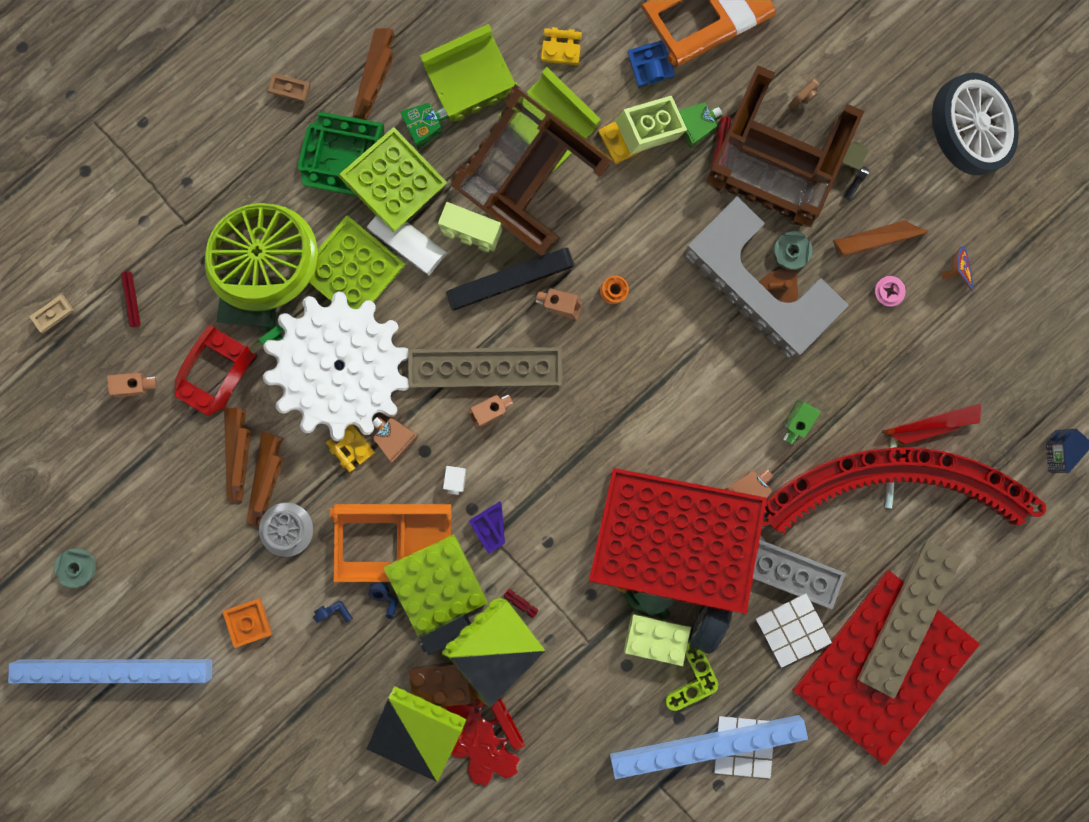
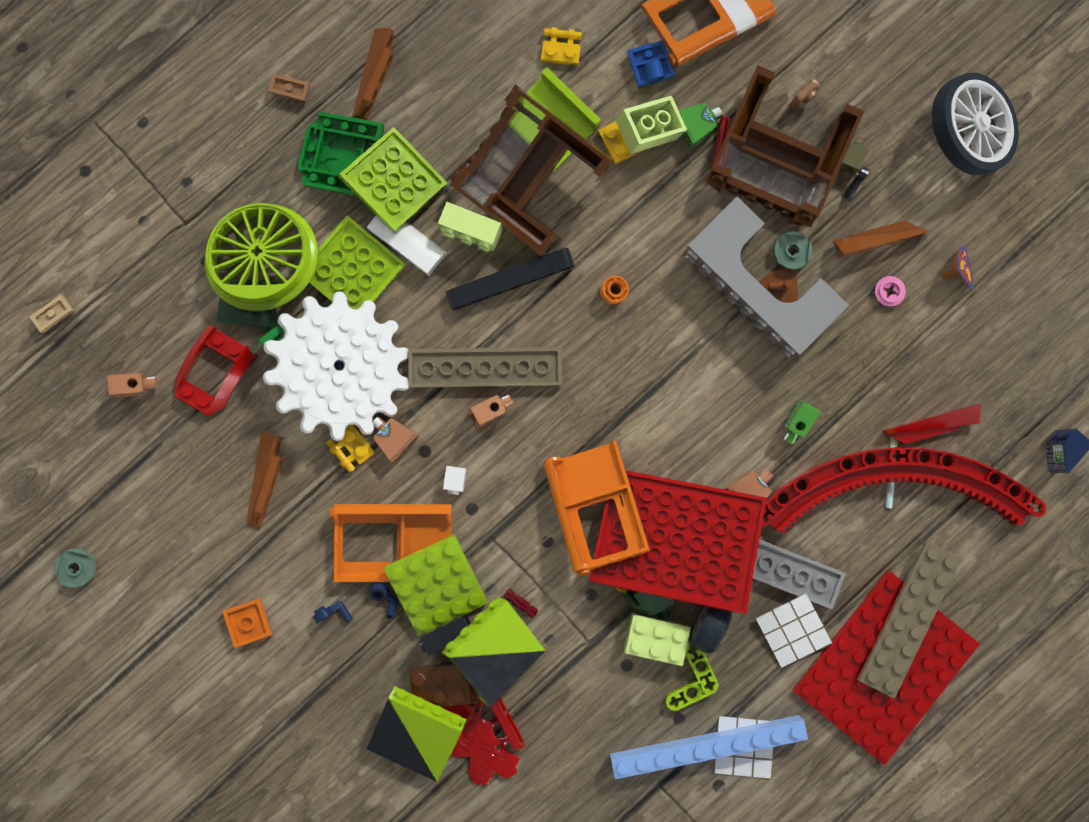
(110, 671): light blue brick -> none
(130, 299): dark red axle -> none
(236, 452): dark orange wedge -> none
(286, 529): light grey wheel -> none
(423, 123): green torso -> none
(468, 73): lime panel -> none
(490, 527): dark purple wing -> none
(567, 305): nougat torso -> none
(585, 481): none -> orange piece

